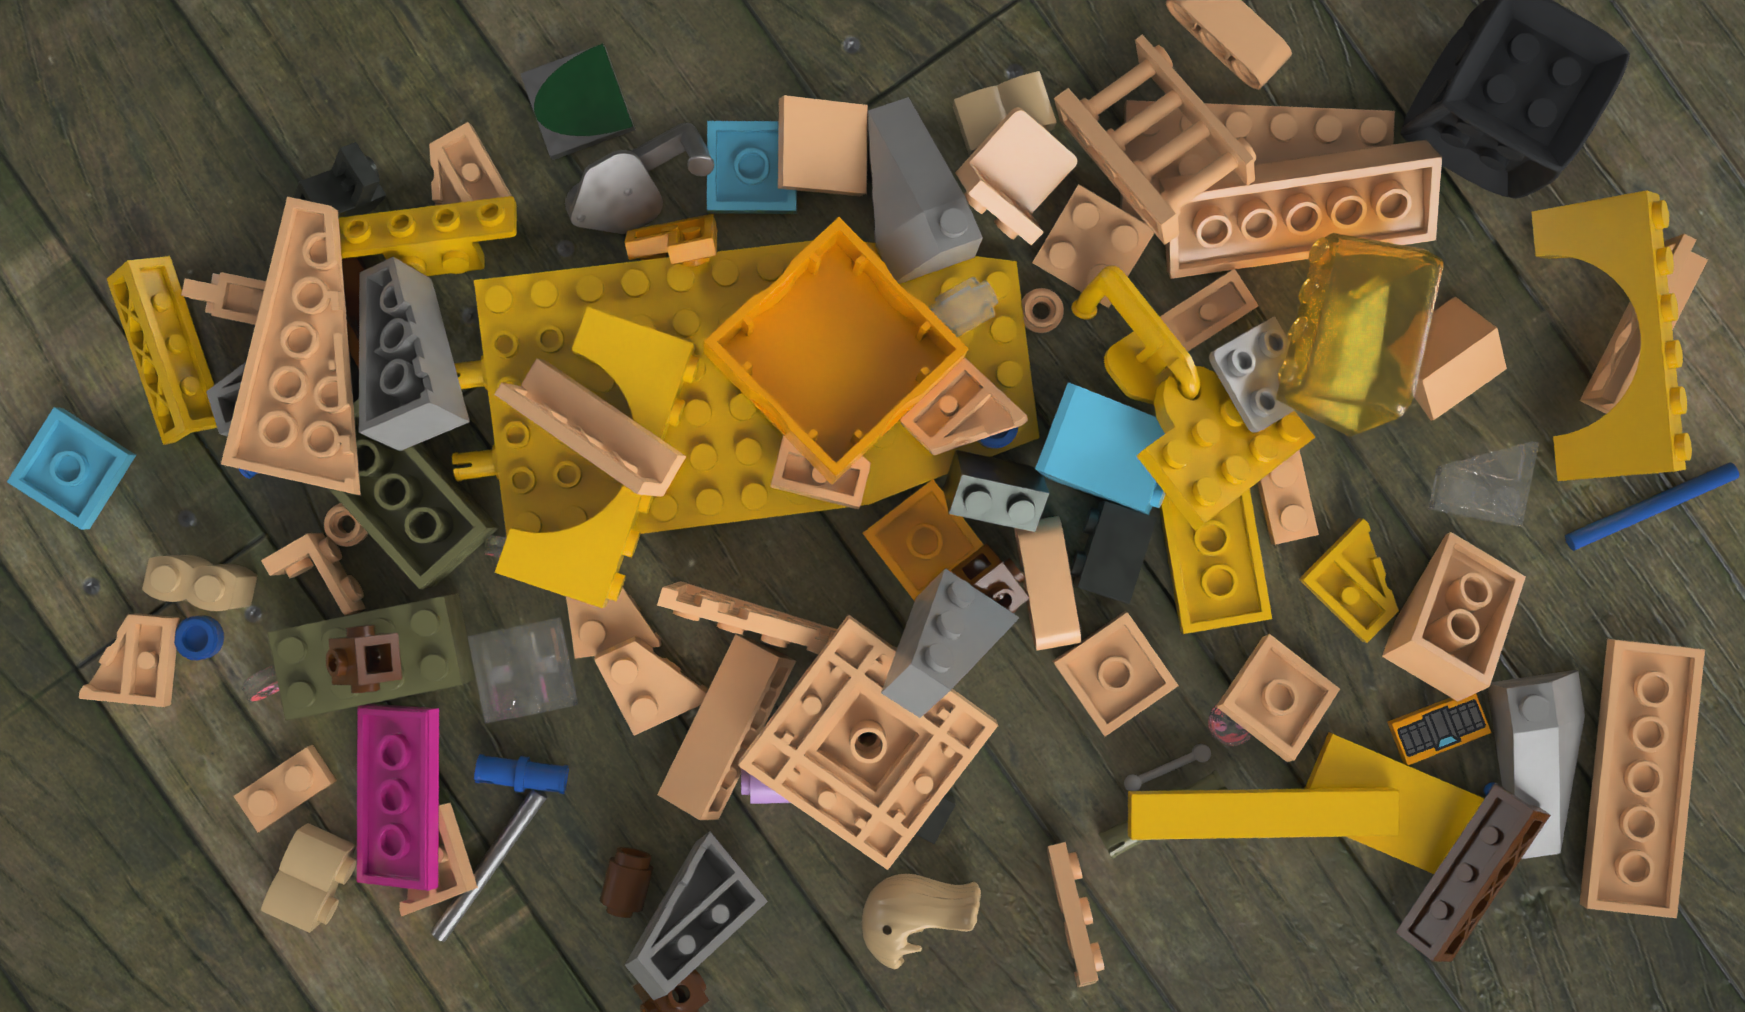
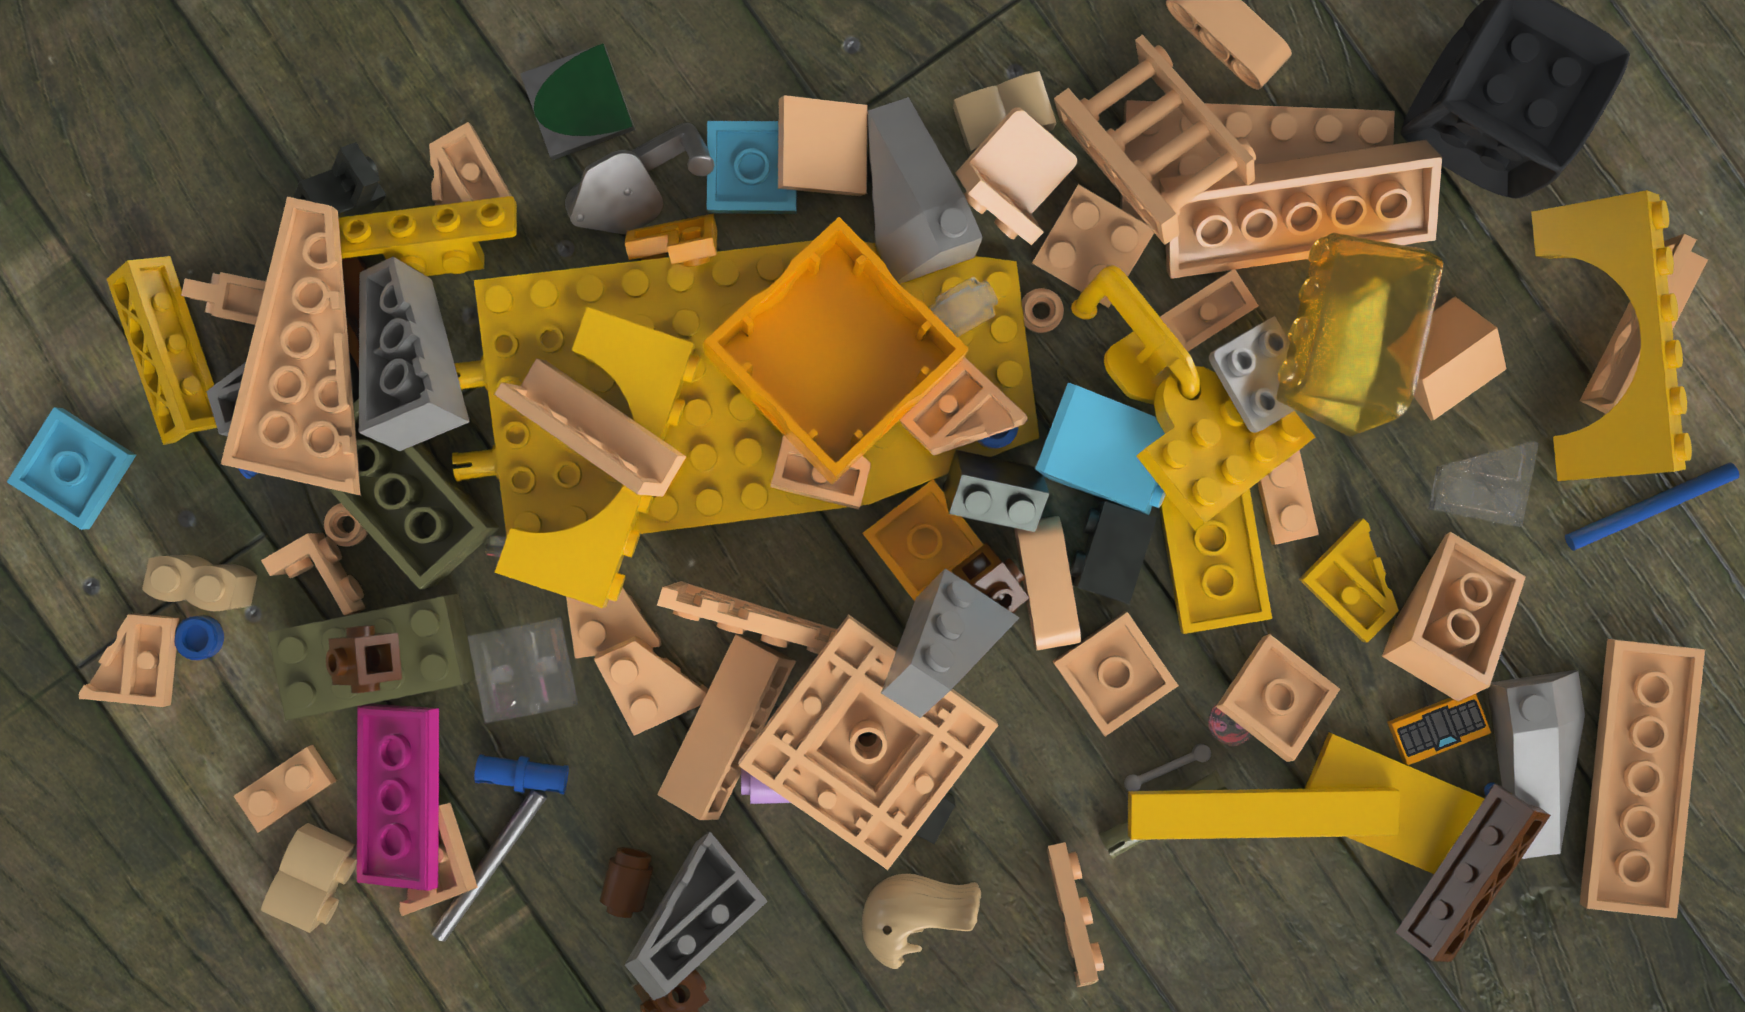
(261, 685): clear tile -> none

